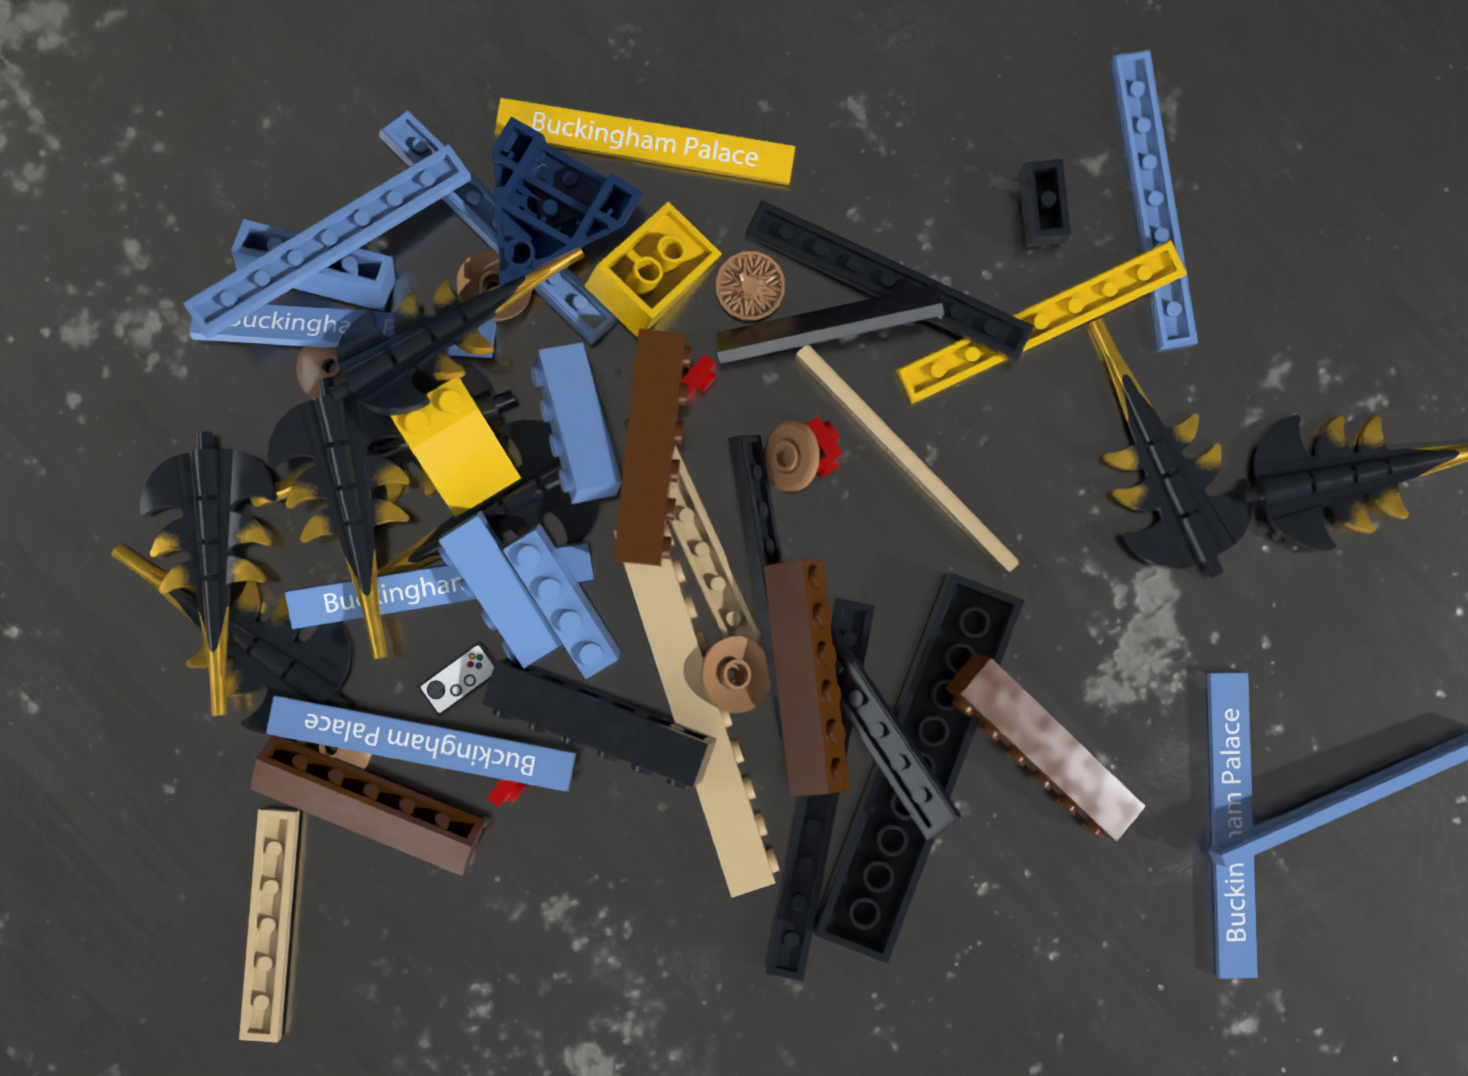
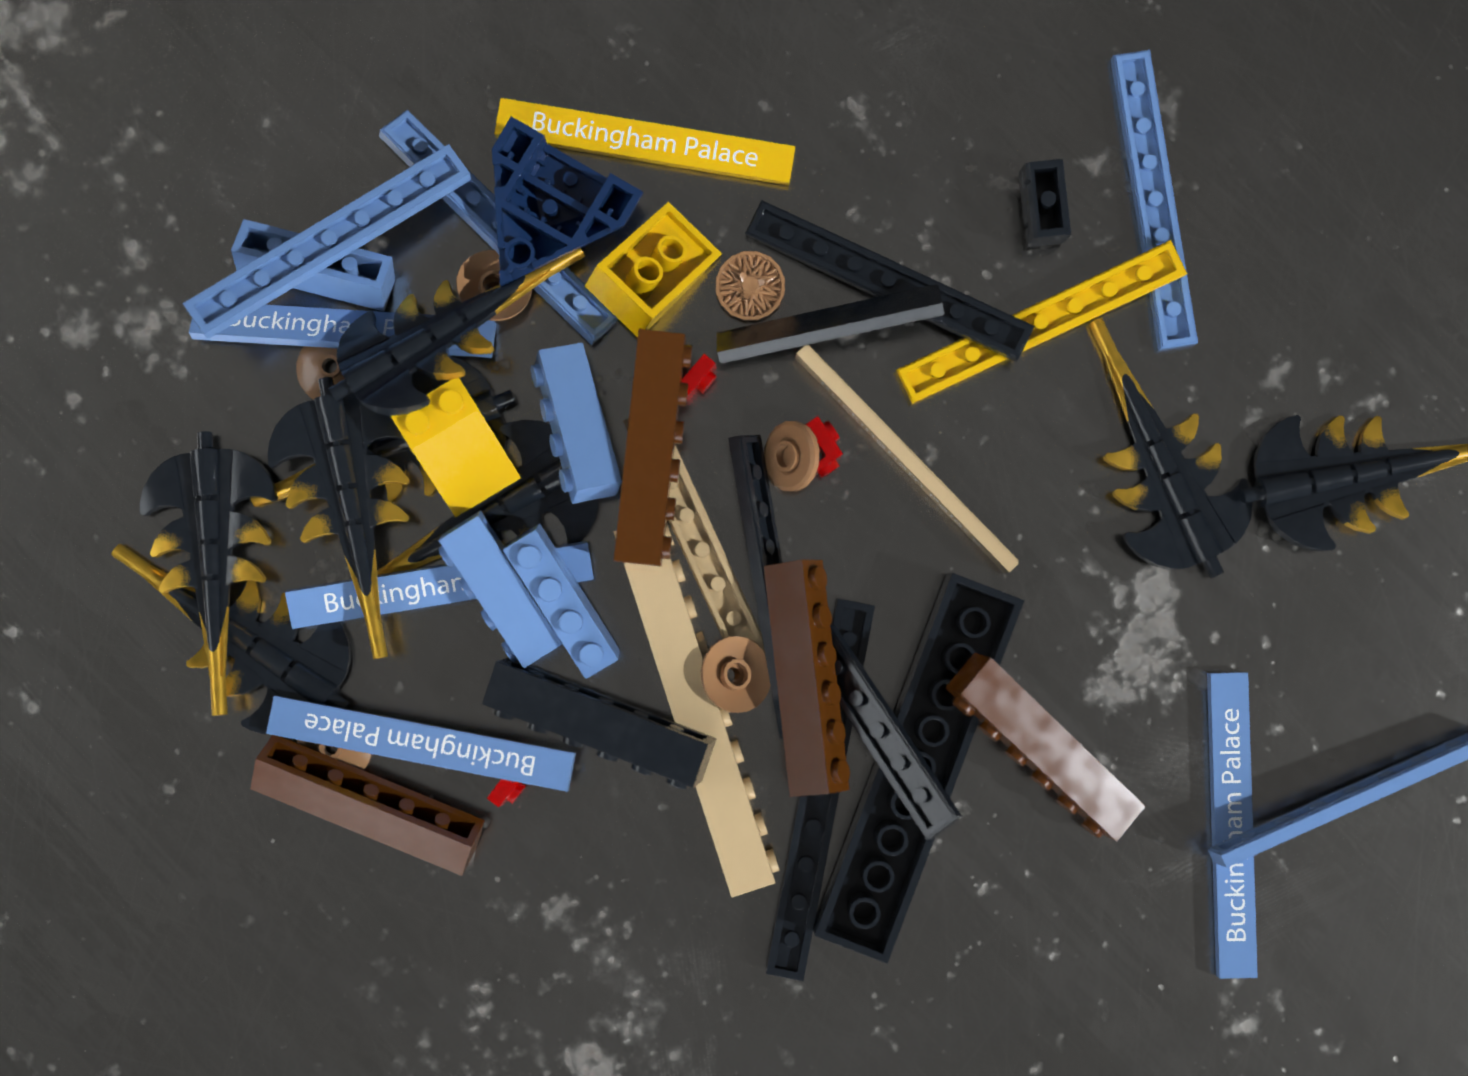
(269, 925): tan plate -> none
(458, 679): white tile -> none

